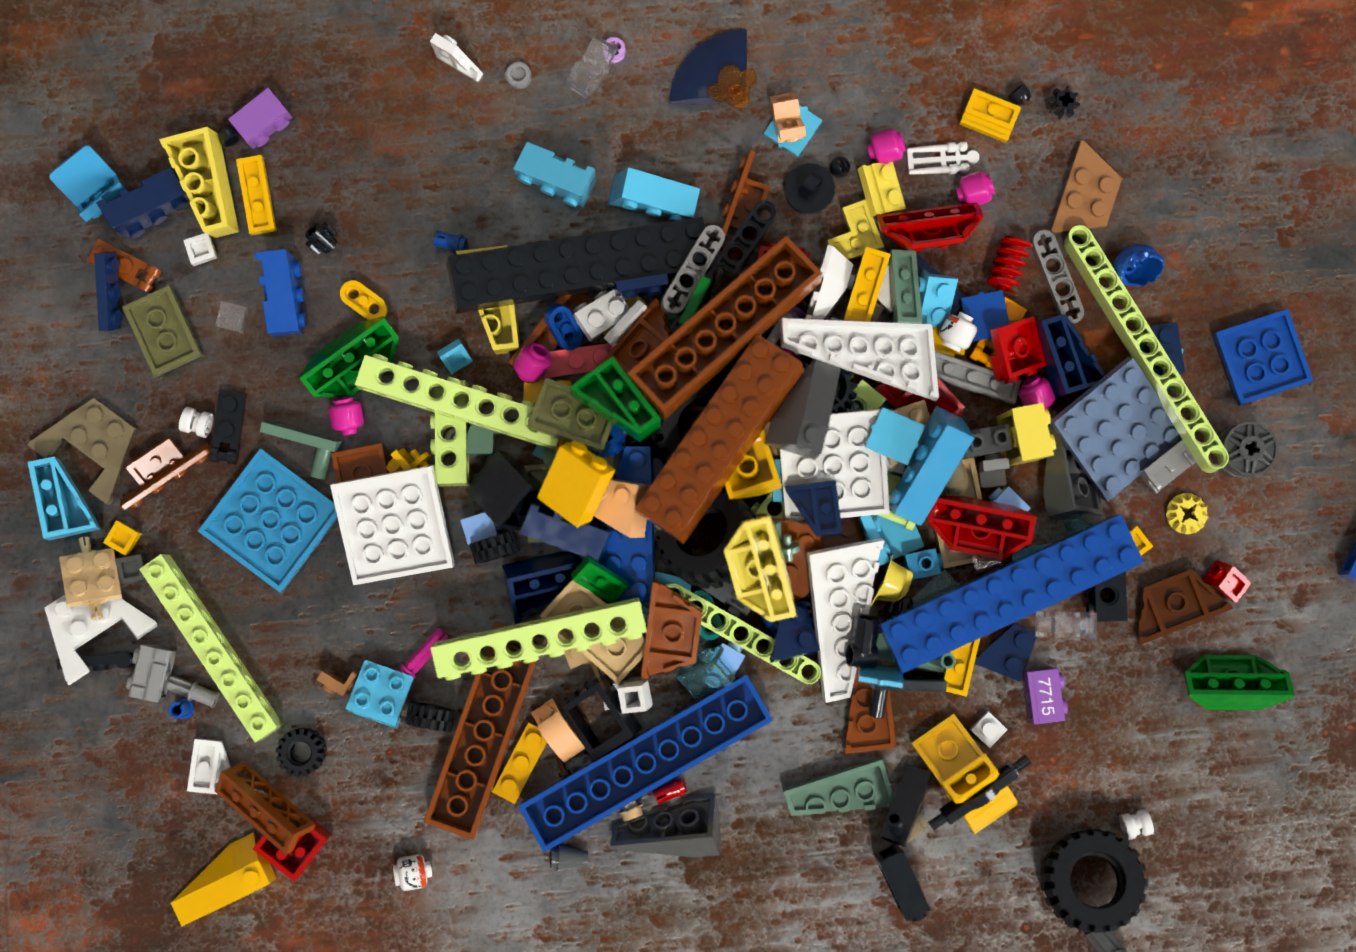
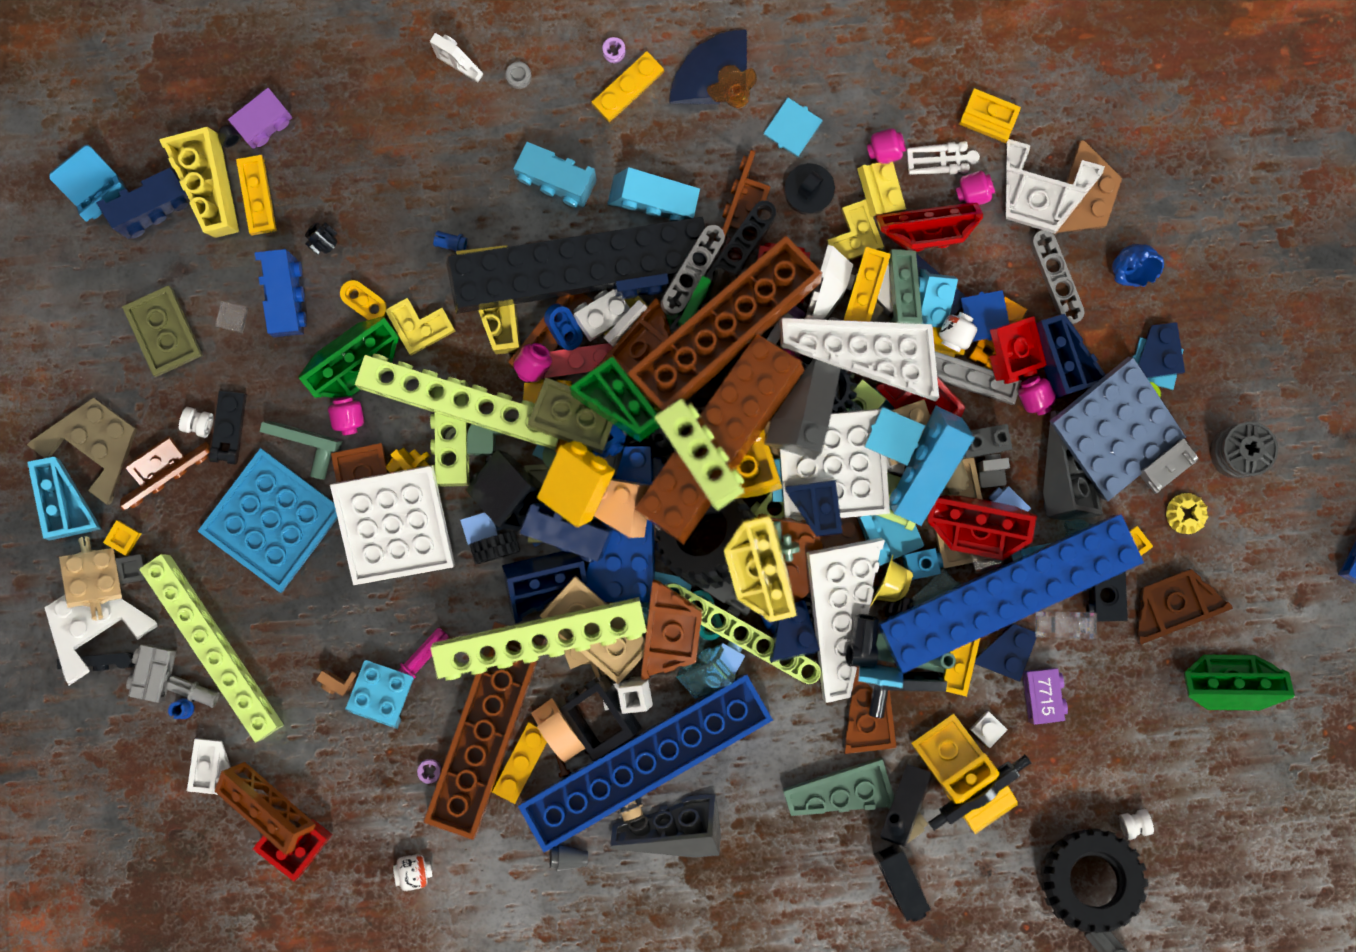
(107, 291): dark blue plate -> none
(129, 266): dark orange plate -> none
(200, 249): white plate -> none
(226, 879): yellow wedge -> none
(285, 752): black tyre -> none
(417, 332): none -> light yellow plate
(421, 769): none -> lavender bush
(430, 716): black tyre -> none
(454, 356): medium azure plate -> none
(592, 68): clear brick -> none
(599, 580): green plate -> none
(627, 87): none -> yellow plate
(670, 790): red pin -> none
(718, 491): none -> yellowish green brick
(787, 117): light nougat brick -> none
(835, 169): black hinge -> none
(1008, 262): red piece -> none
(1020, 93): black hinge -> none
(1028, 434): light yellow brick -> none
(1039, 199): none -> white wing
(1069, 100): black gear -> none
(1146, 361): yellowish green beam -> none
(1227, 580): red bracket -> none
(1263, 357): blue plate -> none

